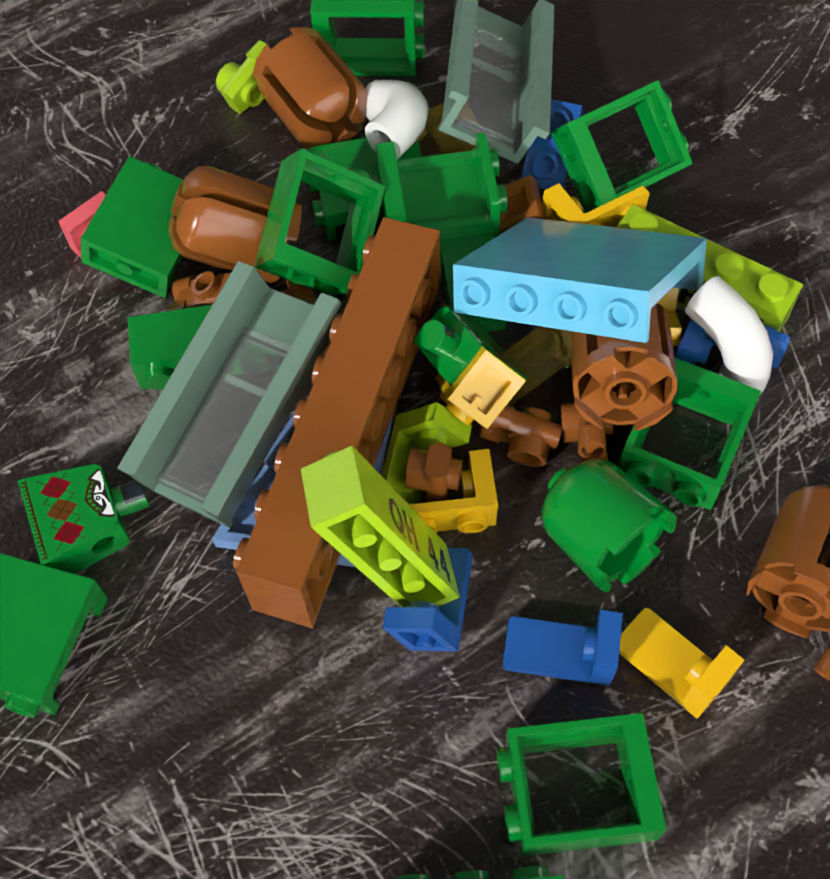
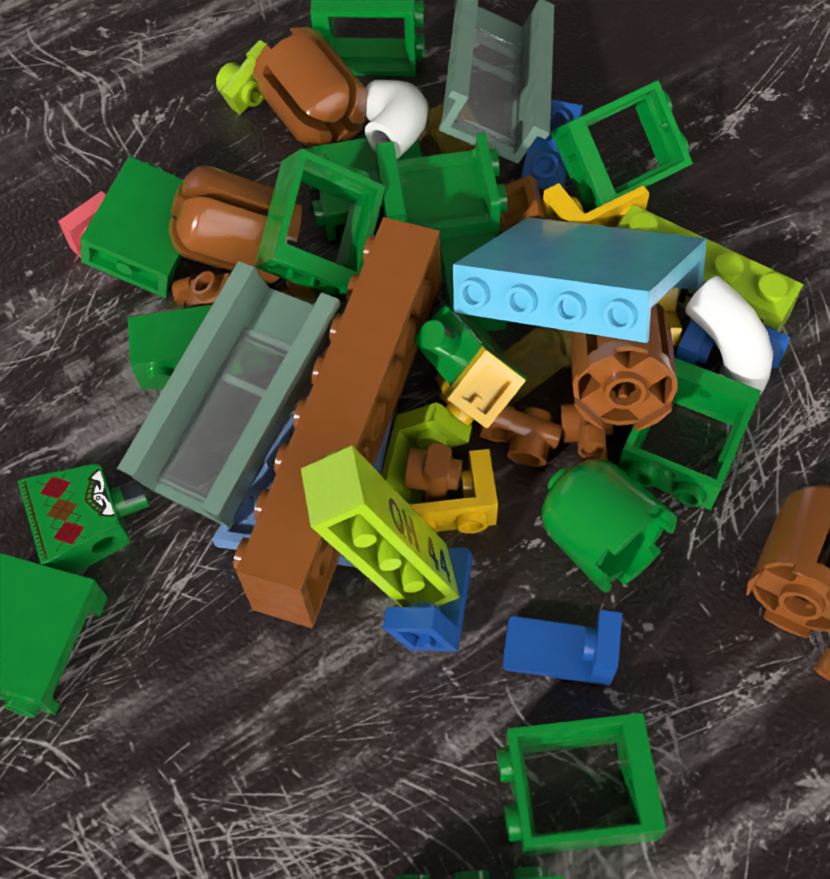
(676, 663): yellow bracket -> none

